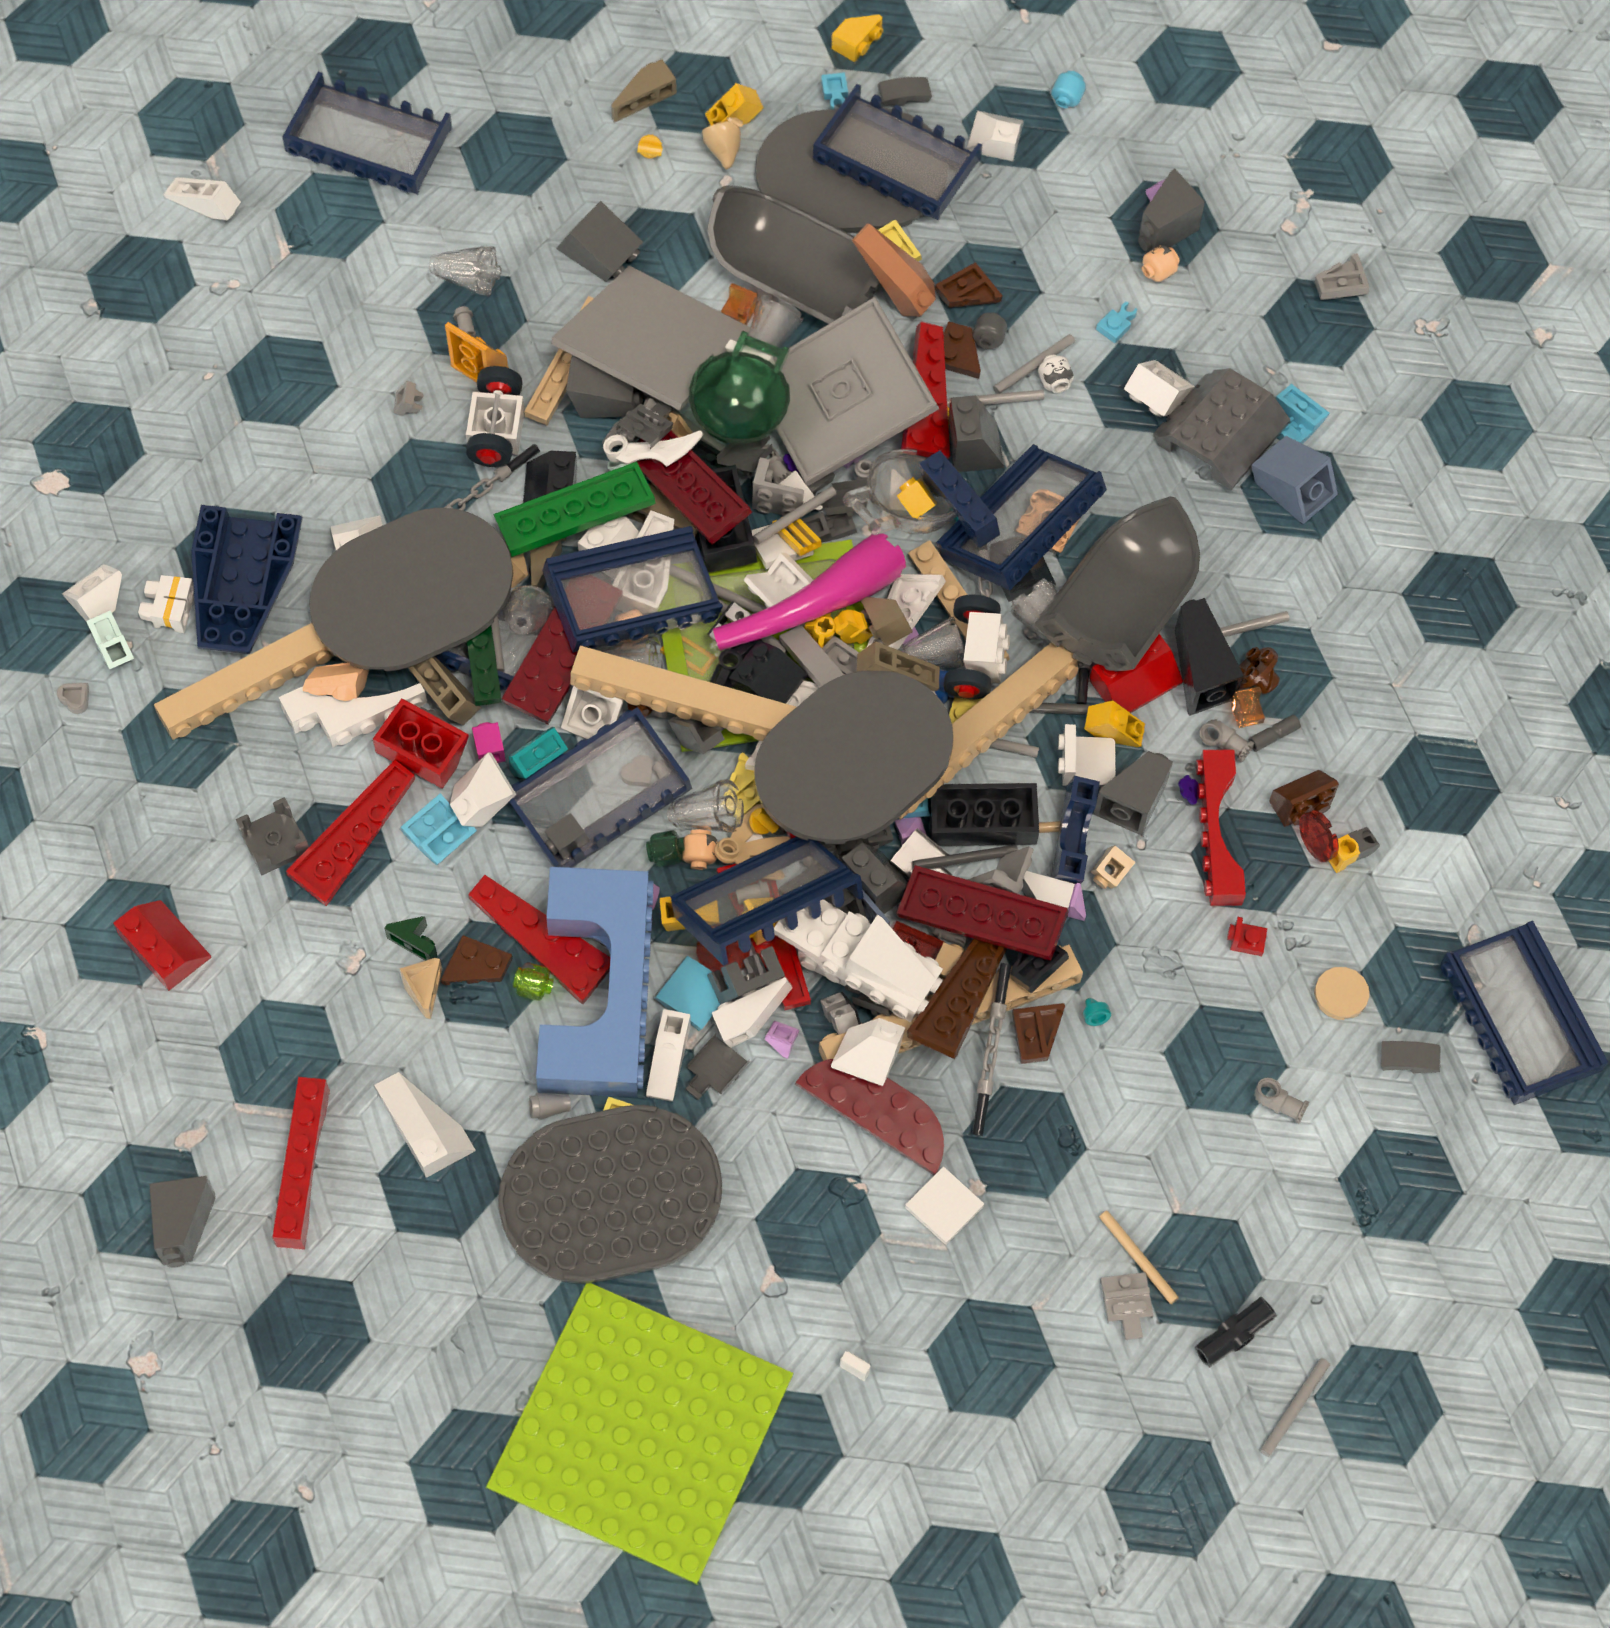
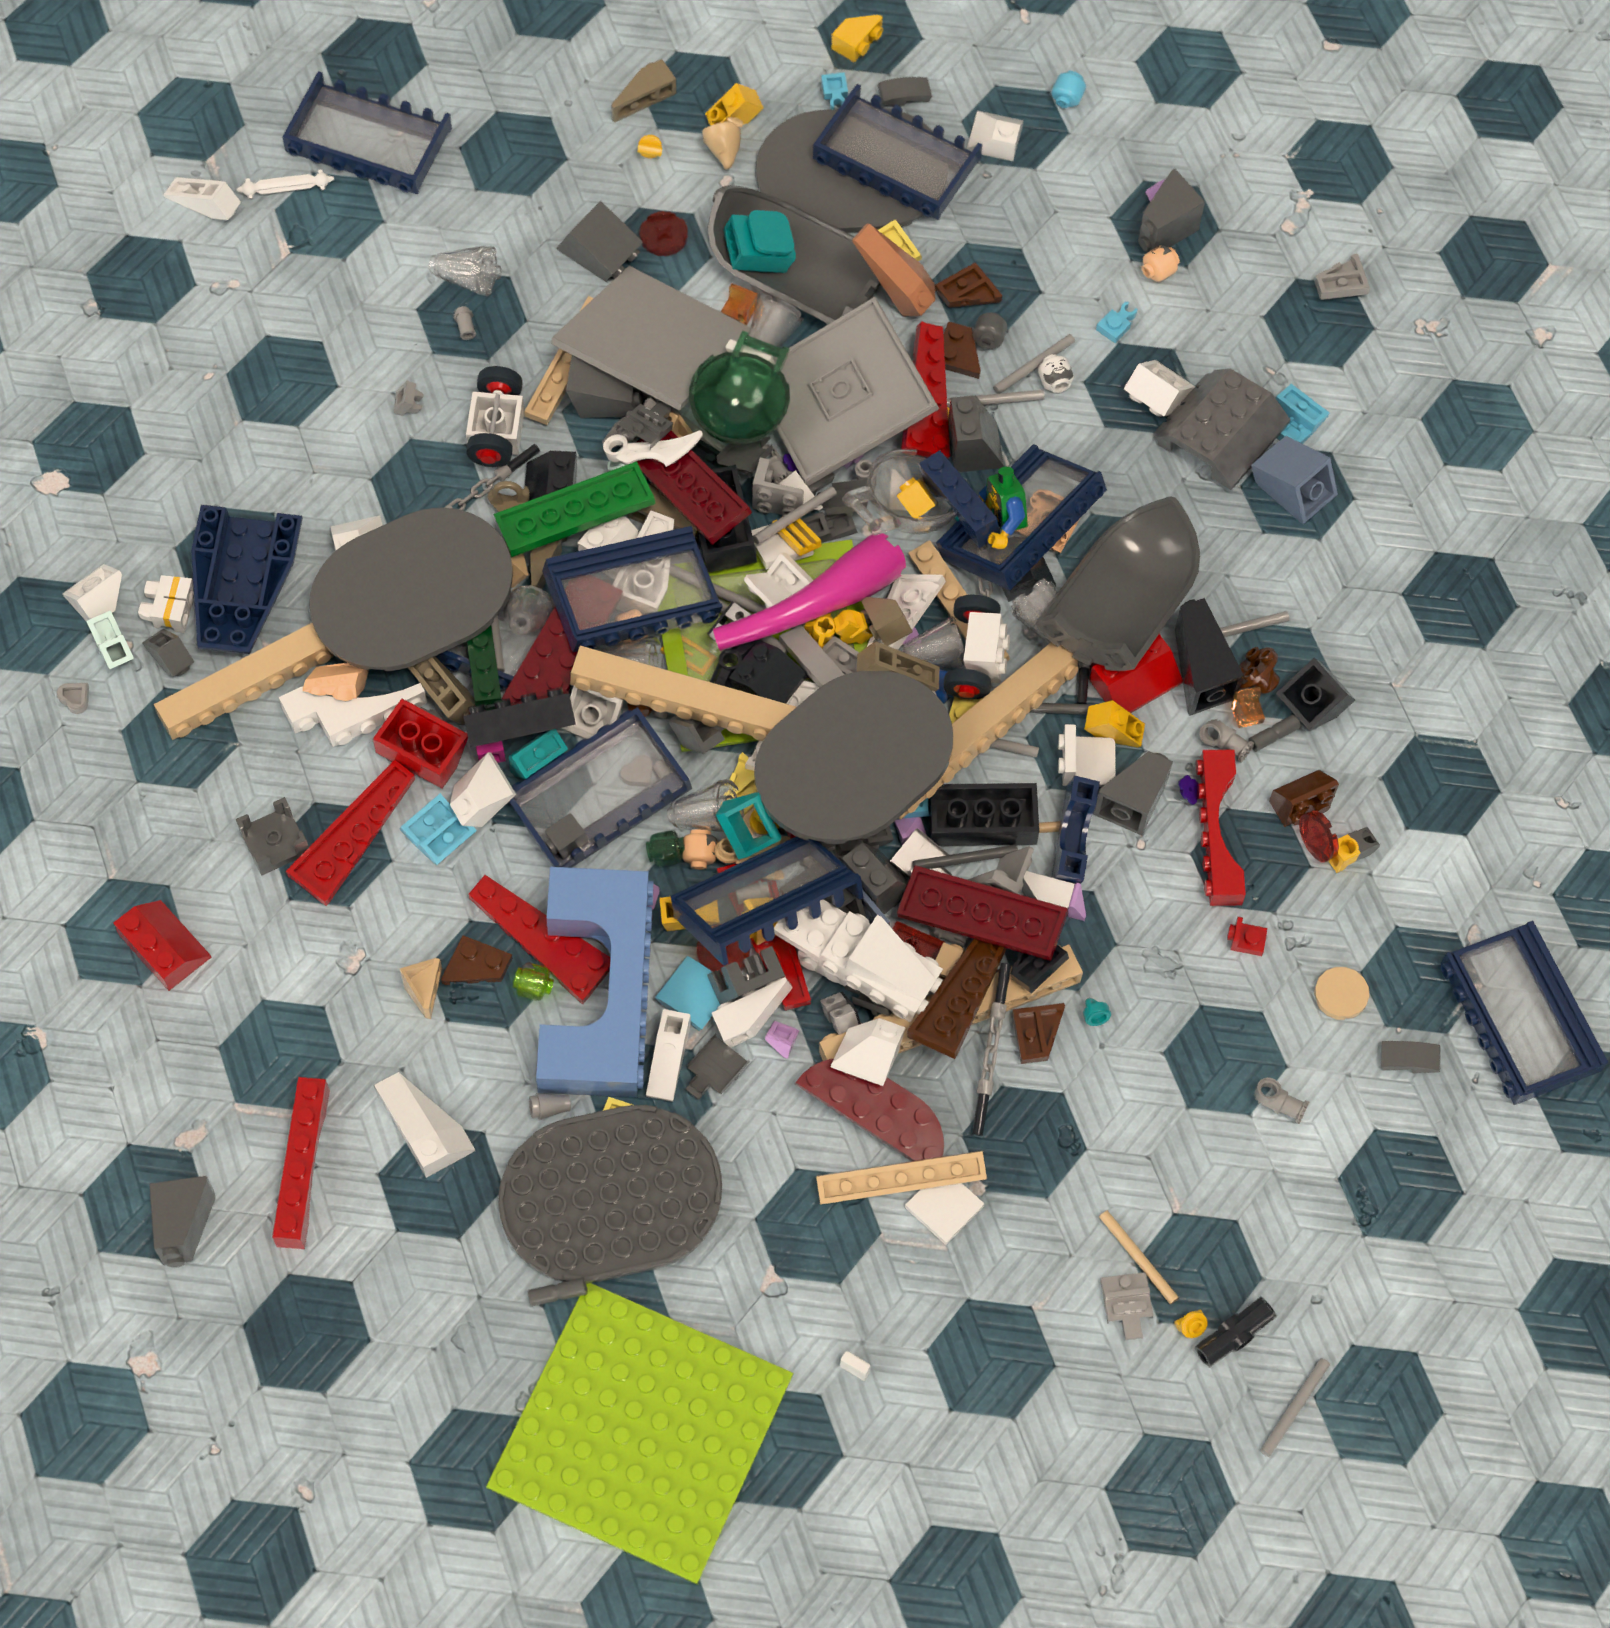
(169, 652): none -> dark grey slope
(285, 184): none -> white wheel
(407, 935): dark green slope -> none
(471, 353): light orange slope -> none
(503, 502): none -> dark tan piece
(519, 718): none -> black brick
(560, 1291): none -> dark grey piece
(663, 233): none -> clear red tile
(738, 832): none -> teal tile
(760, 241): none -> teal brick
(901, 1177): none -> tan plate
(1007, 502): none -> torso
(1117, 861): tan brick -> none
(1192, 1324): none -> yellow plate
(1315, 695): none -> black slope

